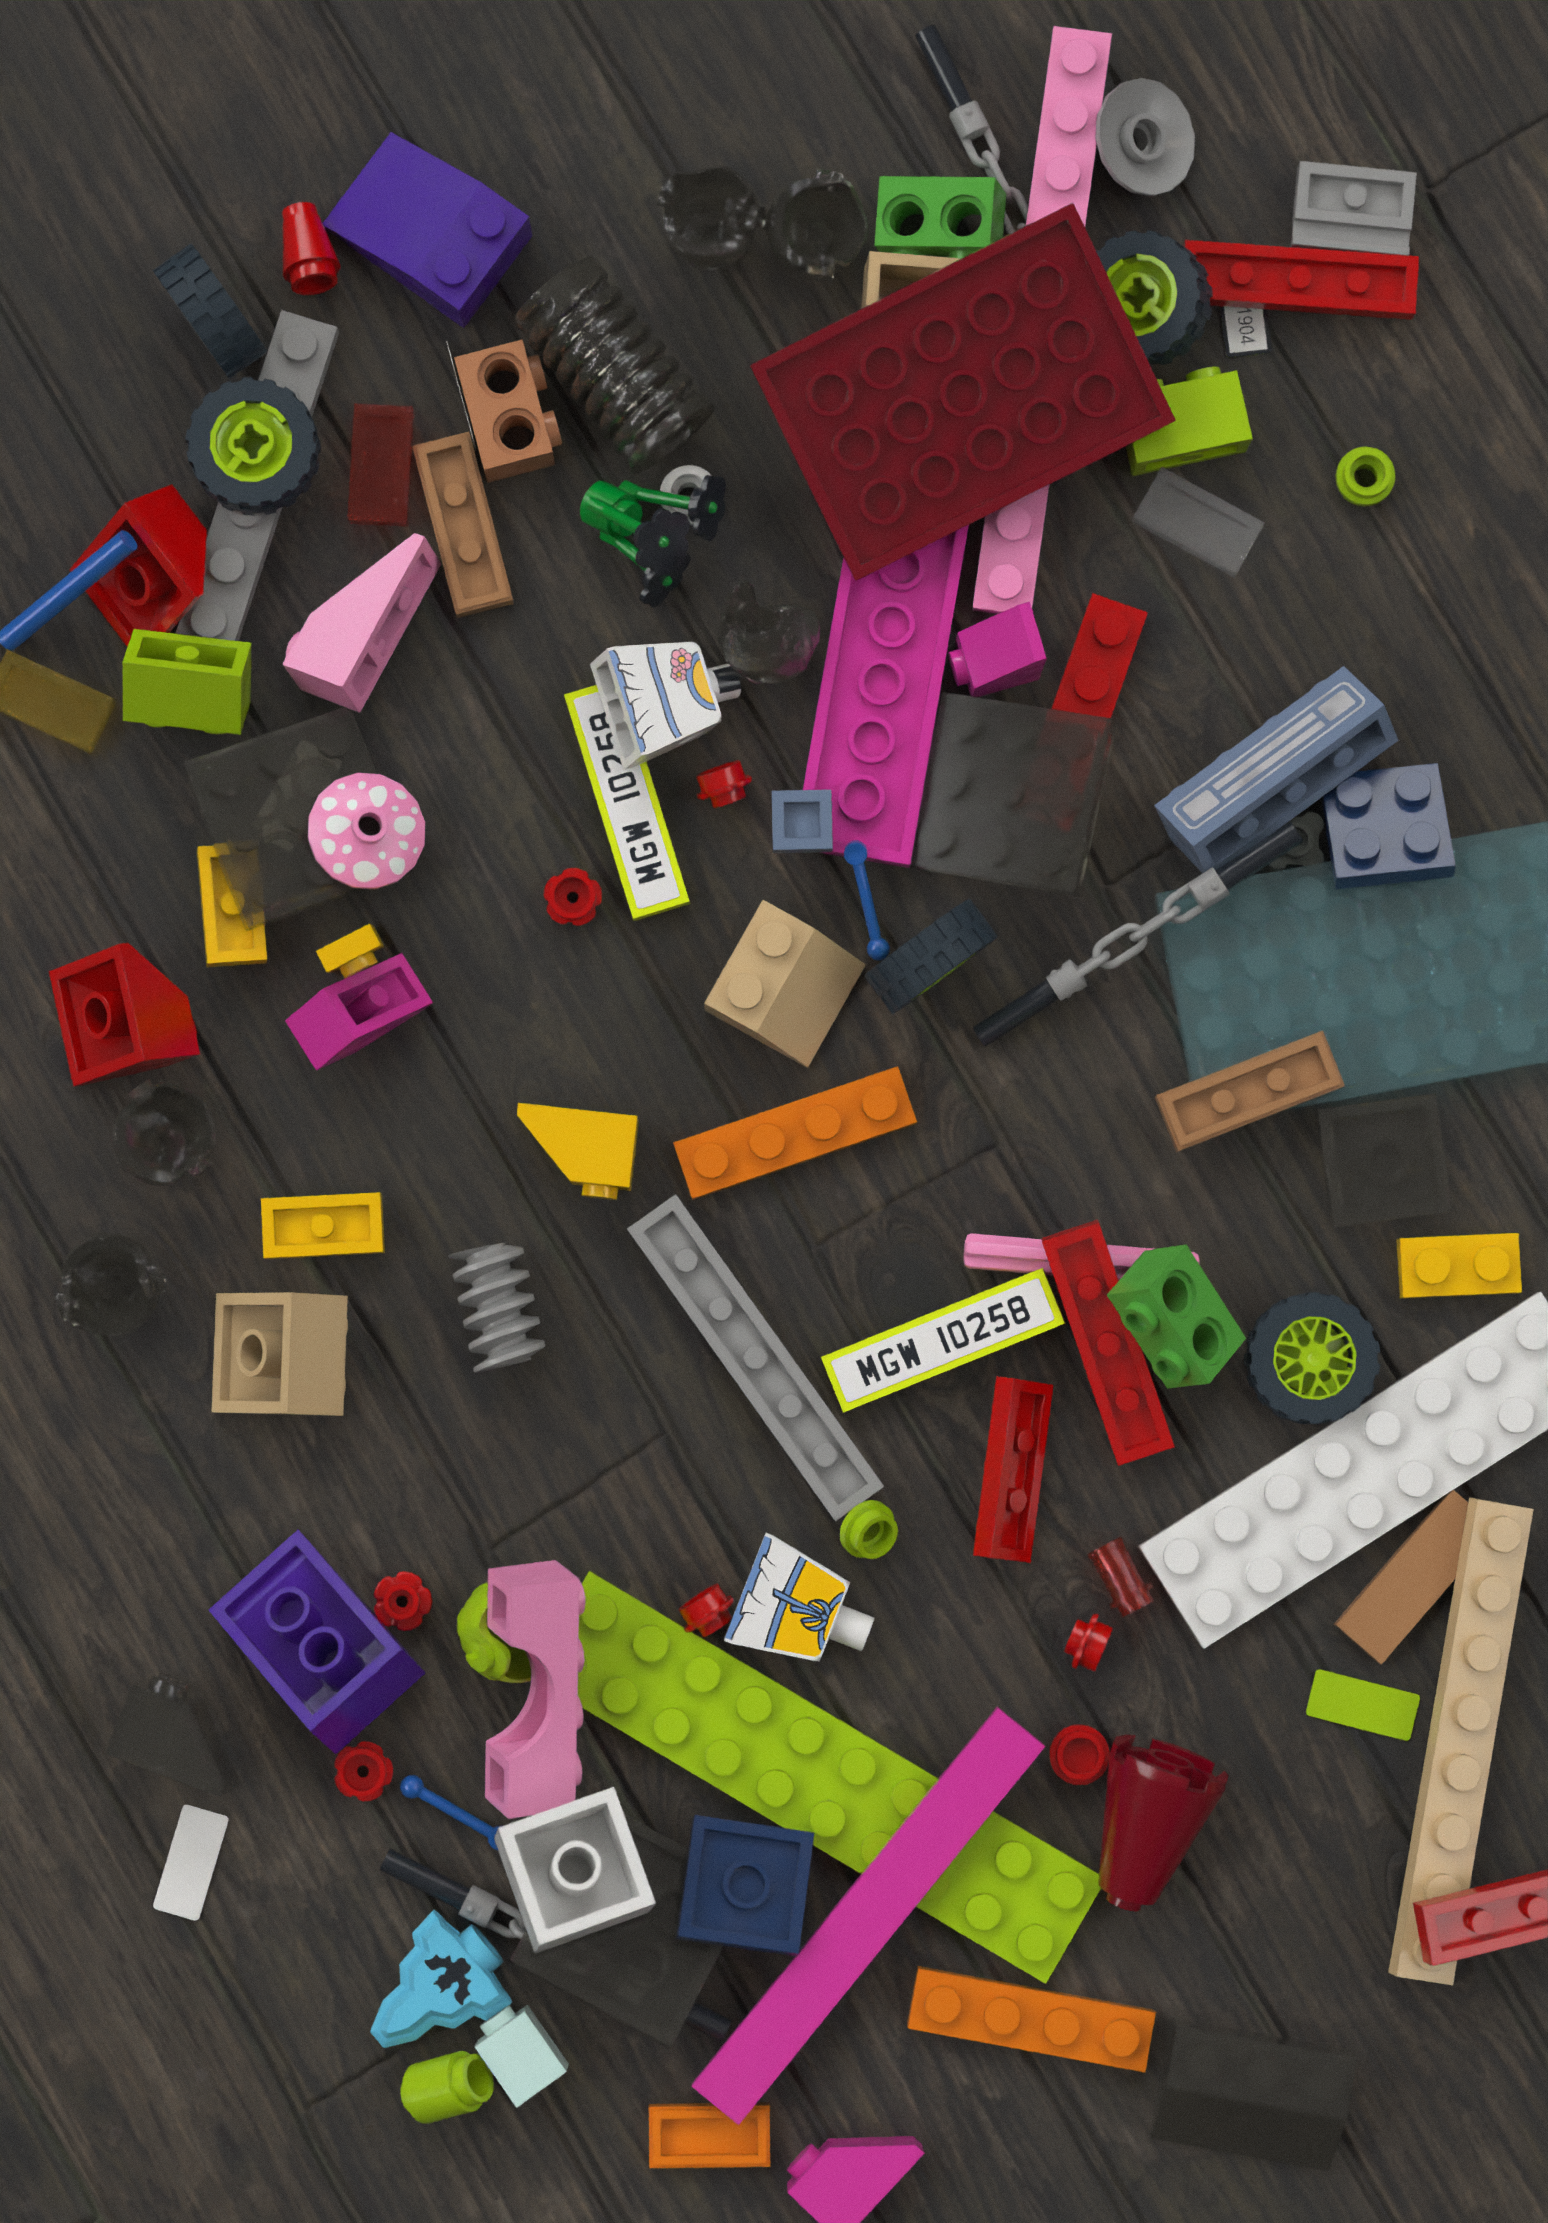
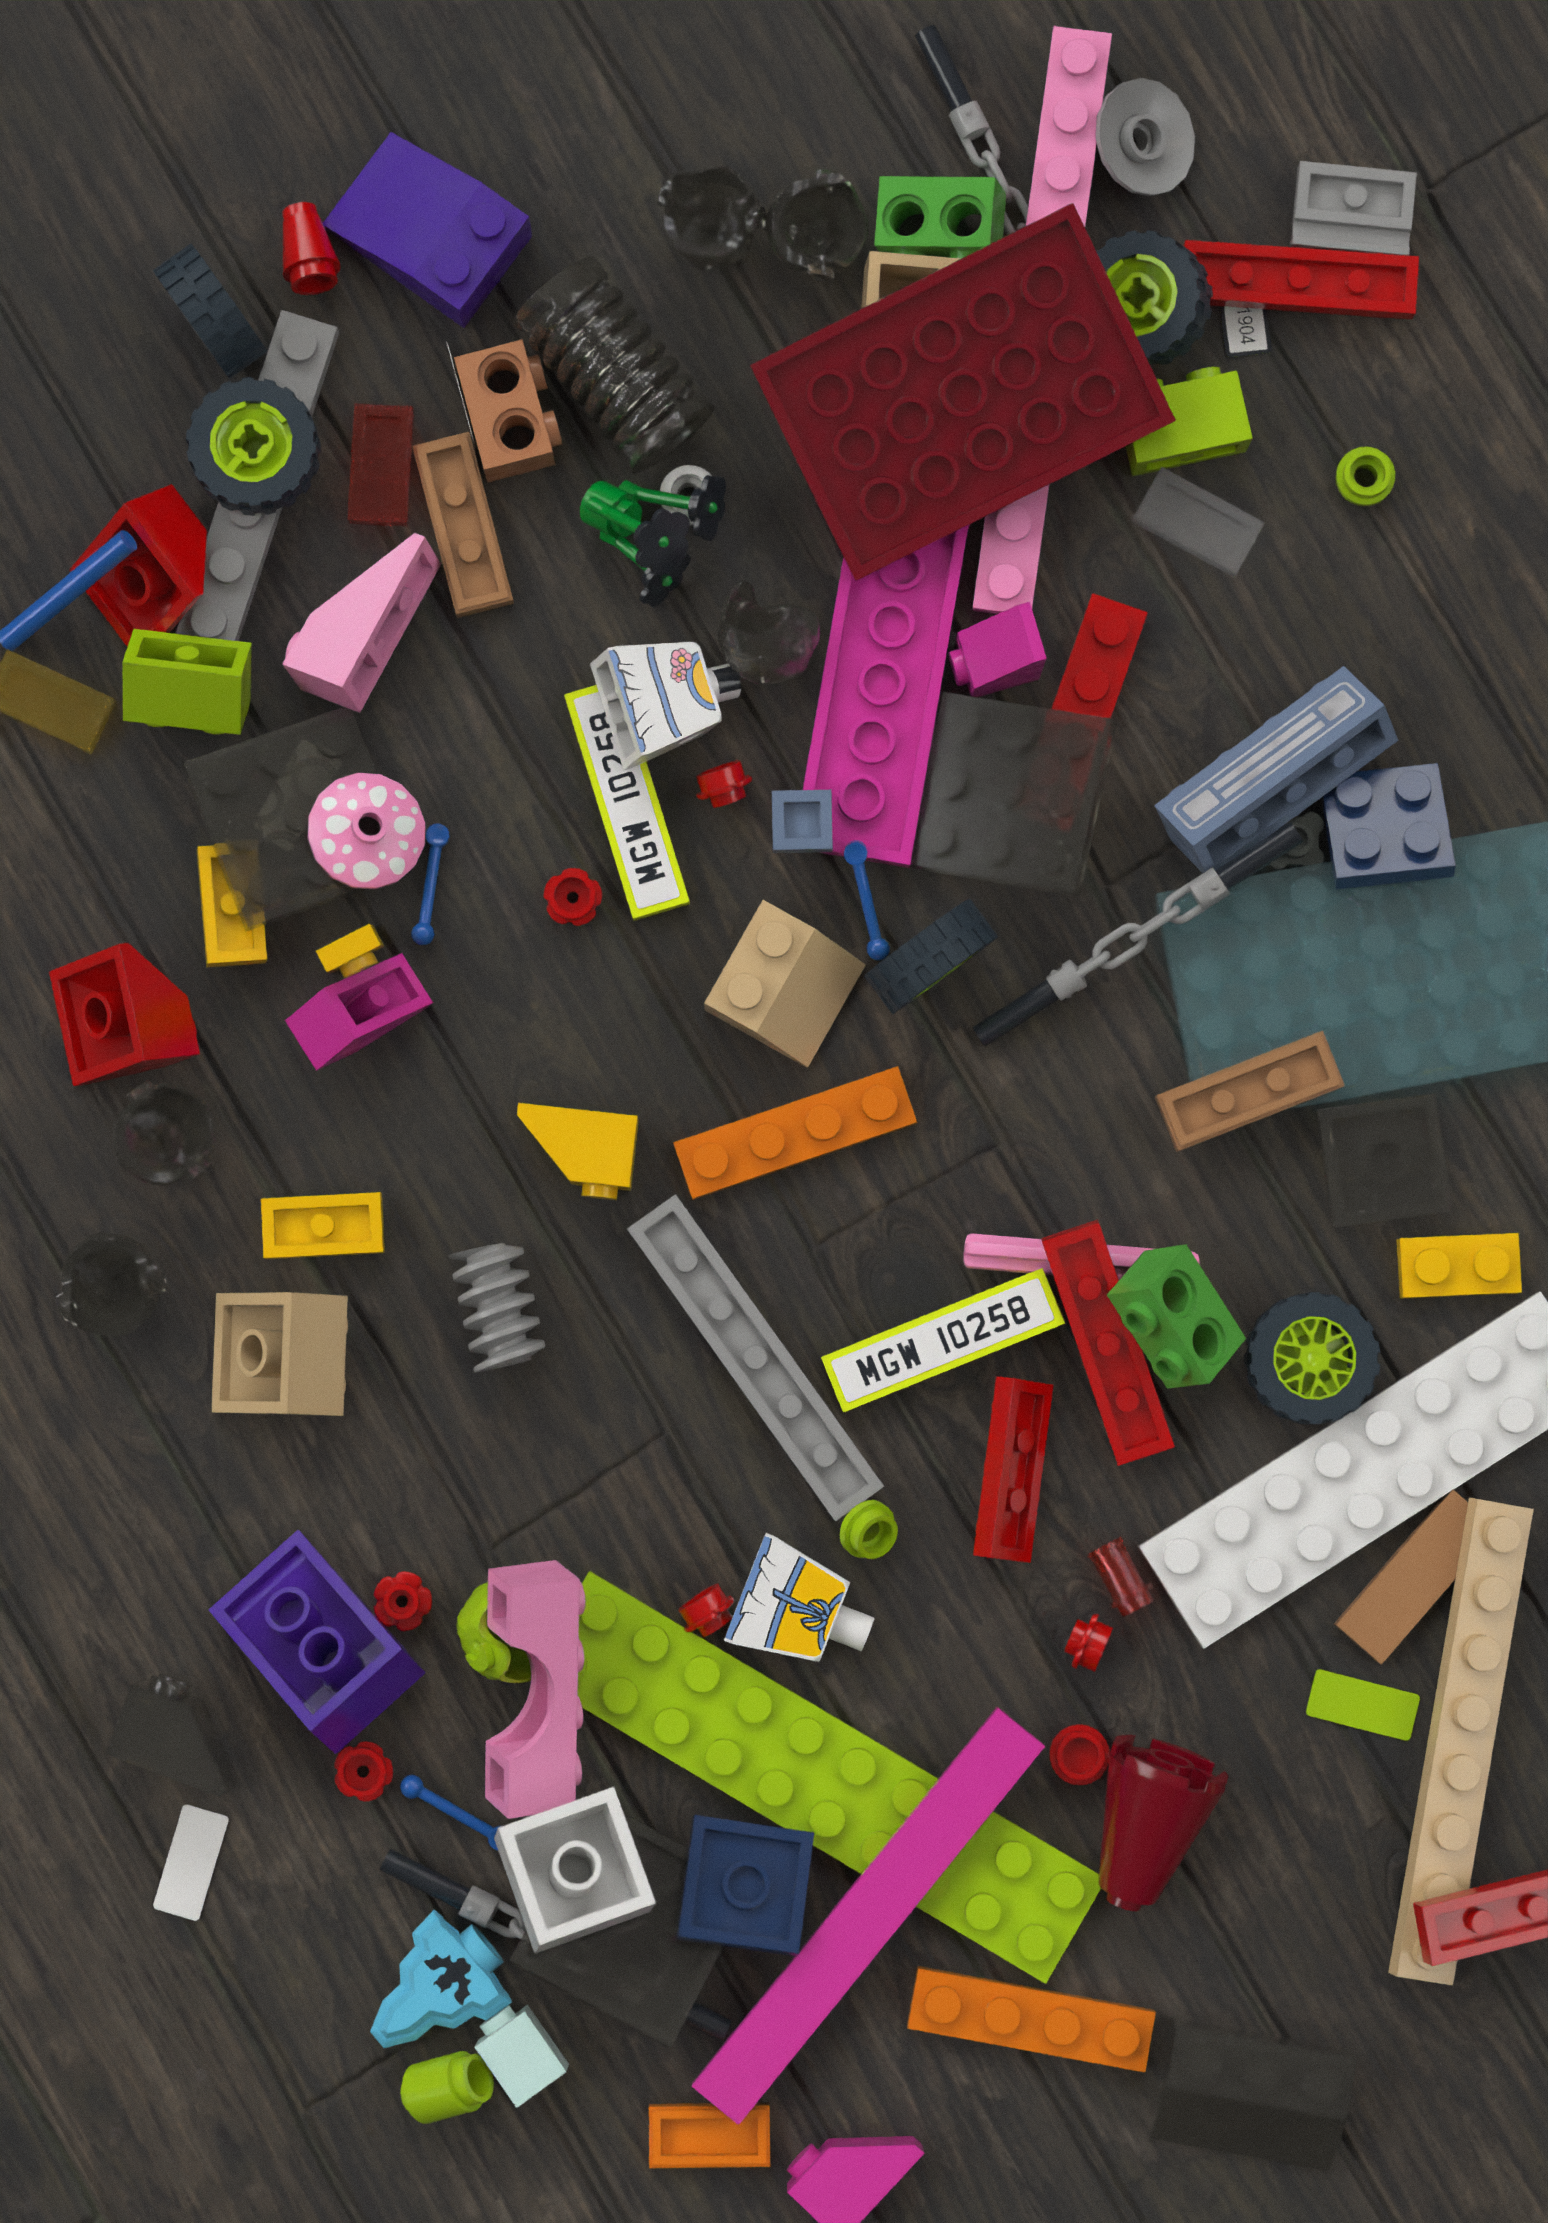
(437, 837): none -> blue hinge

